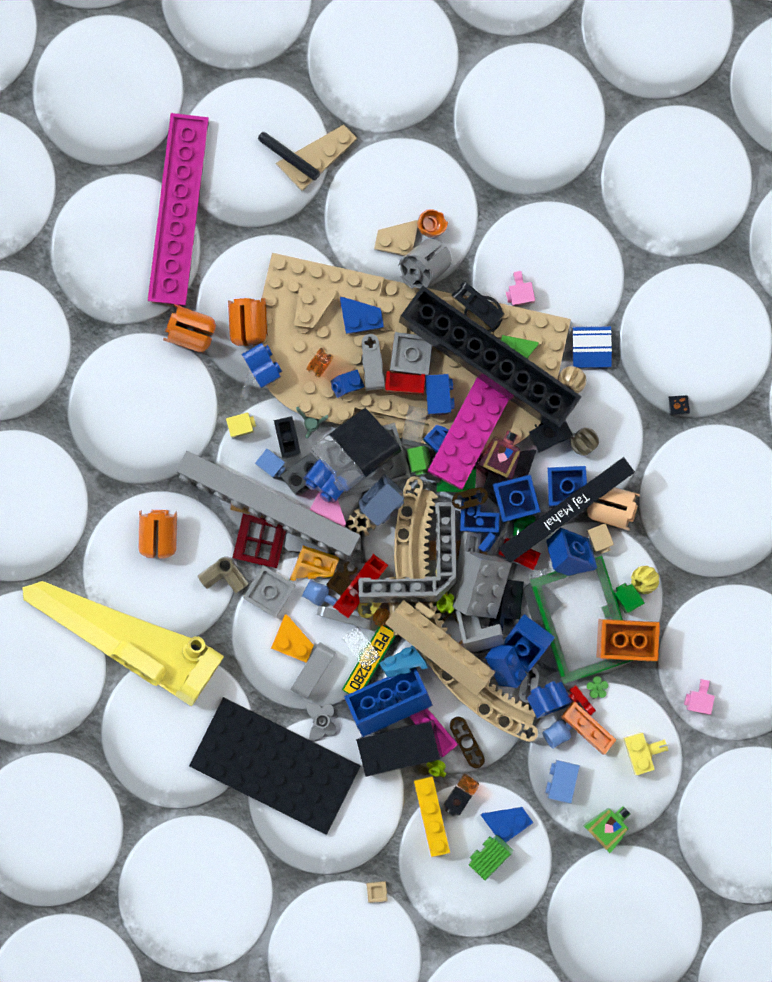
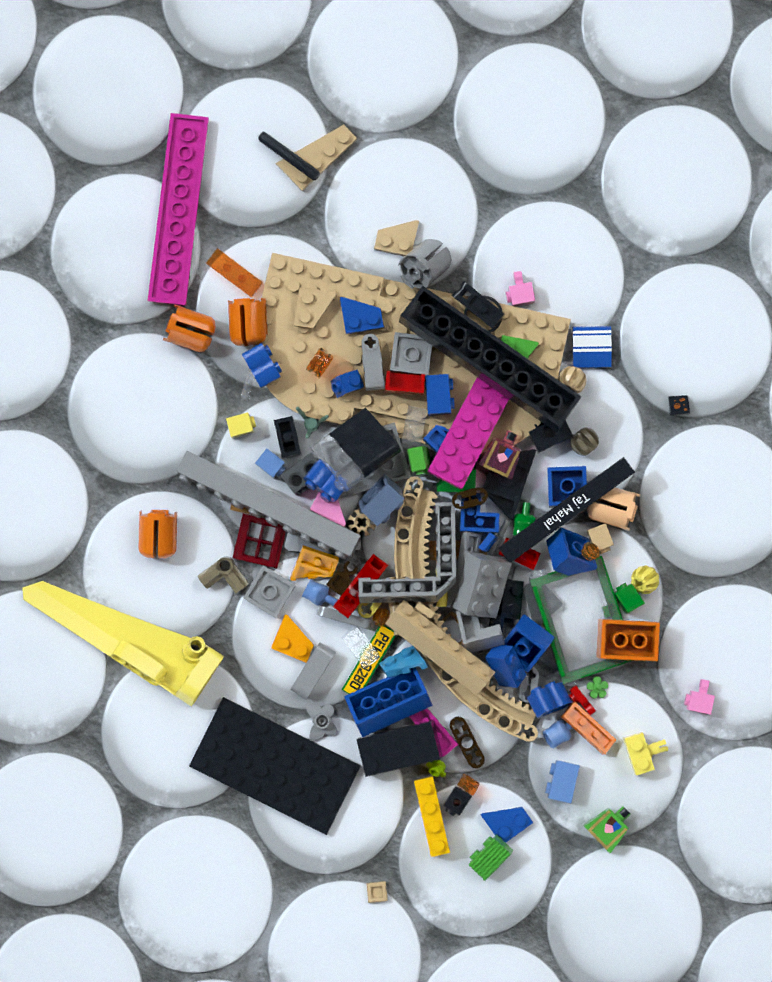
(234, 273): none -> clear orange tile
(432, 223): orange hair -> none
(446, 603): lime plate -> none
(516, 498): blue brick -> none
(590, 551): none -> clear orange plate

